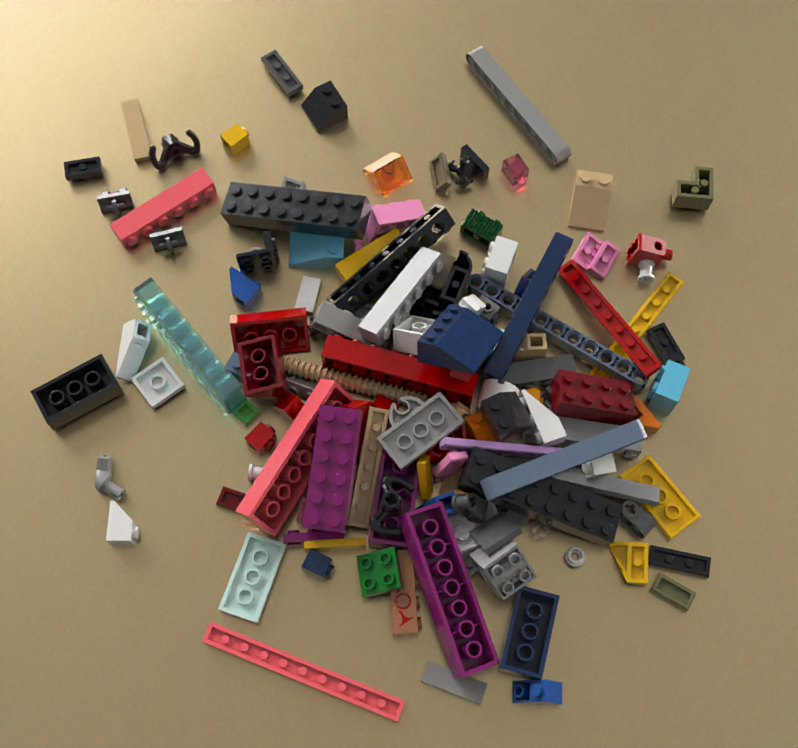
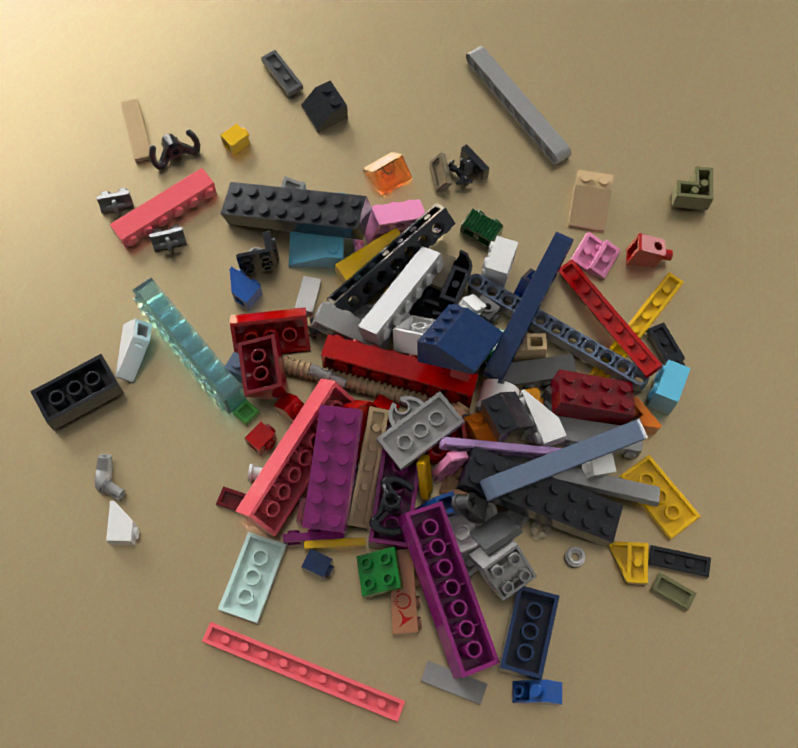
(83, 168): black plate -> none
(158, 383): white plate -> none
(297, 387): light grey hinge -> none
(321, 373): none -> light grey pin
(515, 170): clear pink brick -> none
(637, 520): dark grey piece -> none
(646, 271): white bush -> none

